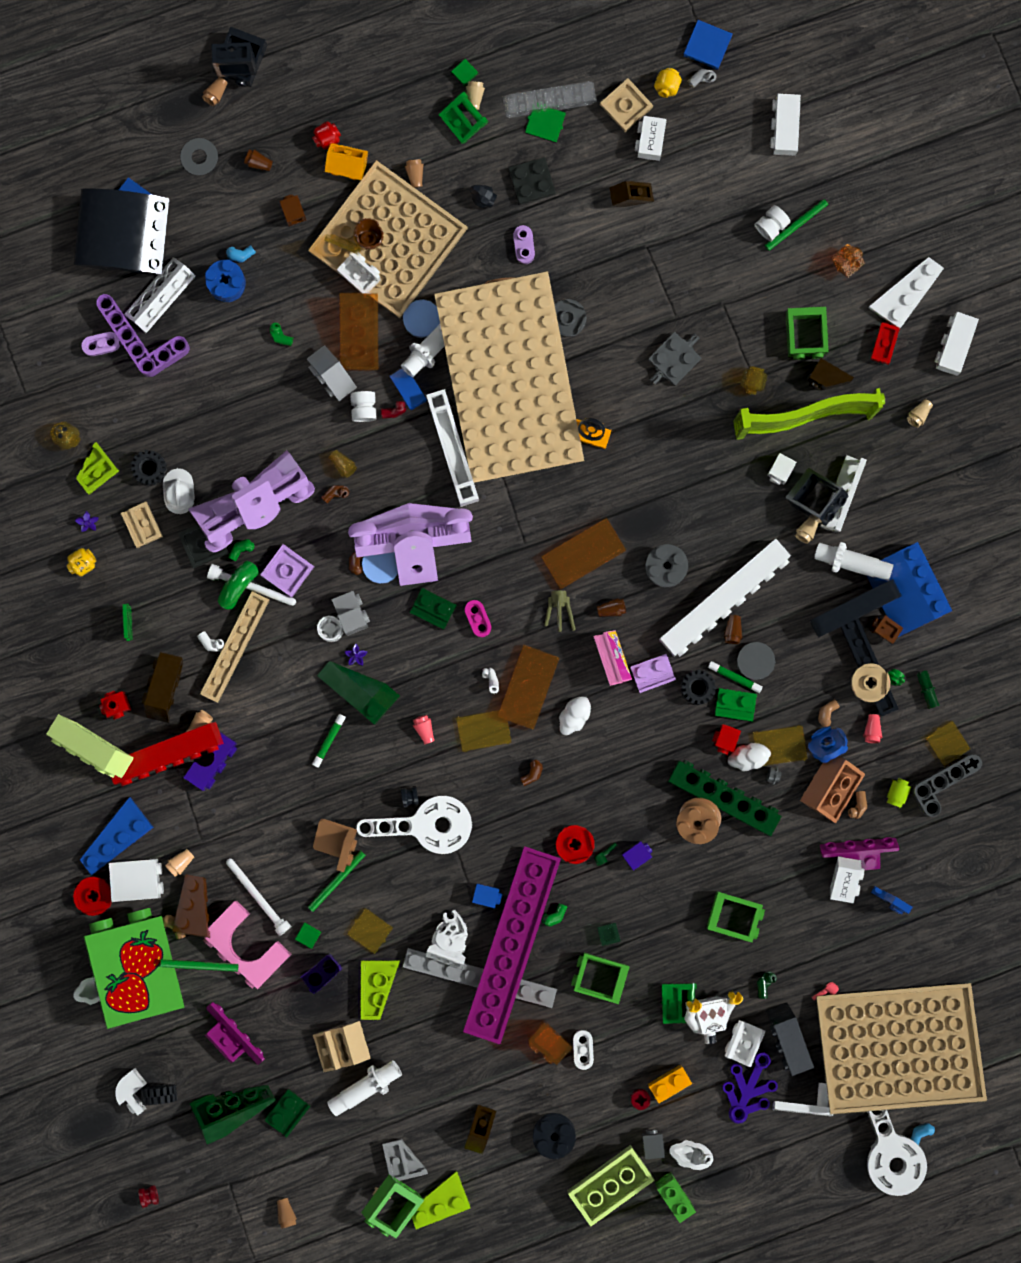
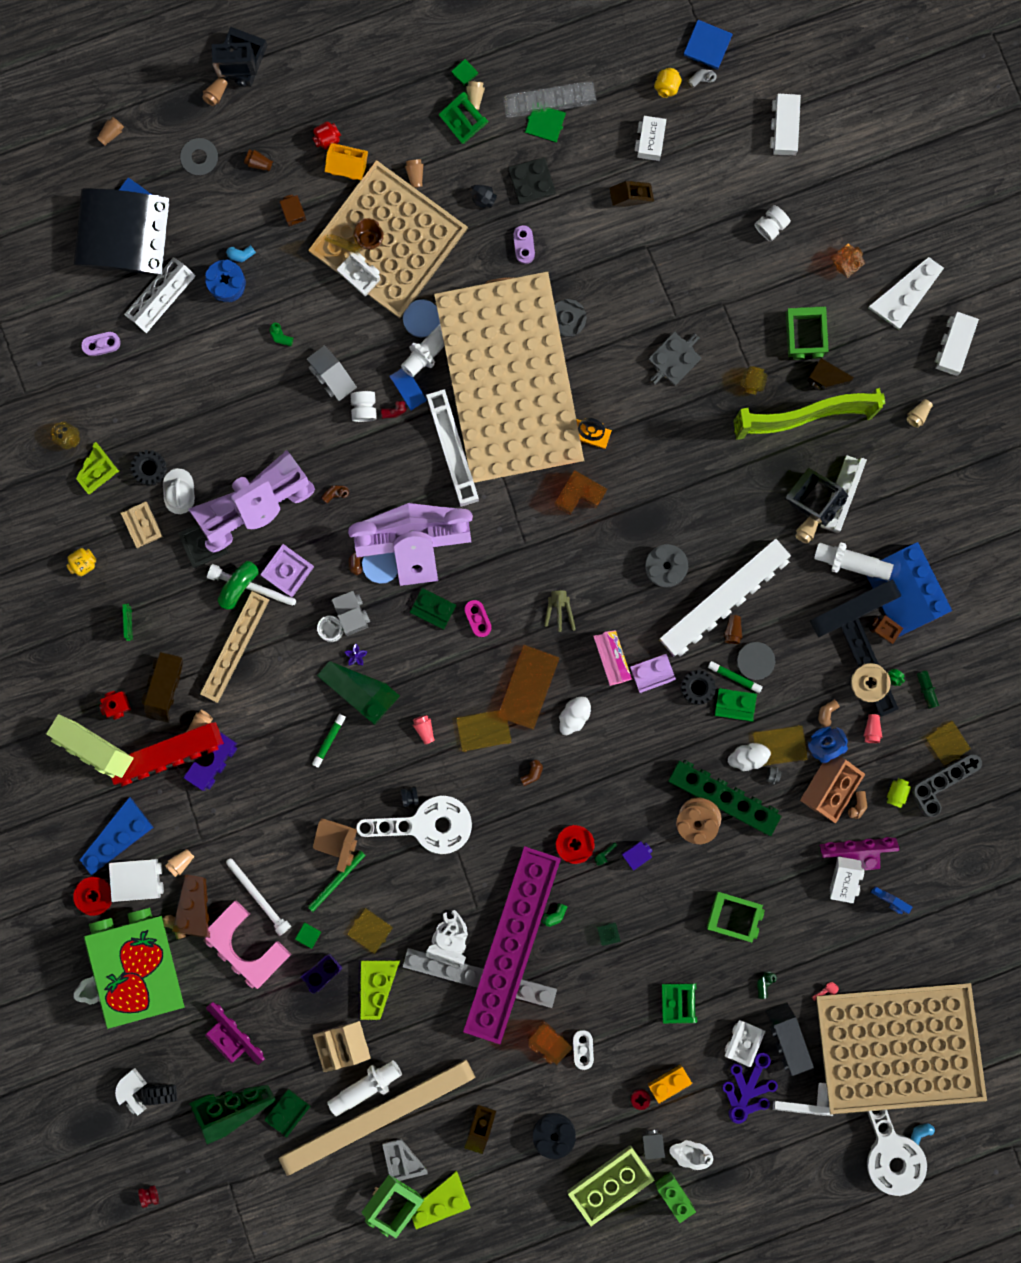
(86, 522): dark purple plant -> none
(110, 130): none -> medium nougat cone
(135, 342): medium lavender beam -> none
(199, 965): green bar -> none
(211, 644): white arm -> none
(239, 547): green arm -> none
(285, 1214): medium nougat cone -> none
(344, 465): clear yellow cone -> none
(359, 331): clear orange tile -> none
(376, 1117): none -> tan beam
(487, 895): blue brick -> none
(493, 681): white arm -> none
(579, 488): none -> clear orange brick
(583, 553): clear orange tile -> none
(612, 608): reddish brown cone -> none
(620, 981): bright green window -> none
(626, 105): tan plate -> none
(710, 1014): white torso -> none
(726, 739): red brick -> none
(781, 469): white brick -> none
(798, 223): green bar -> none
(885, 343): red plate -> none

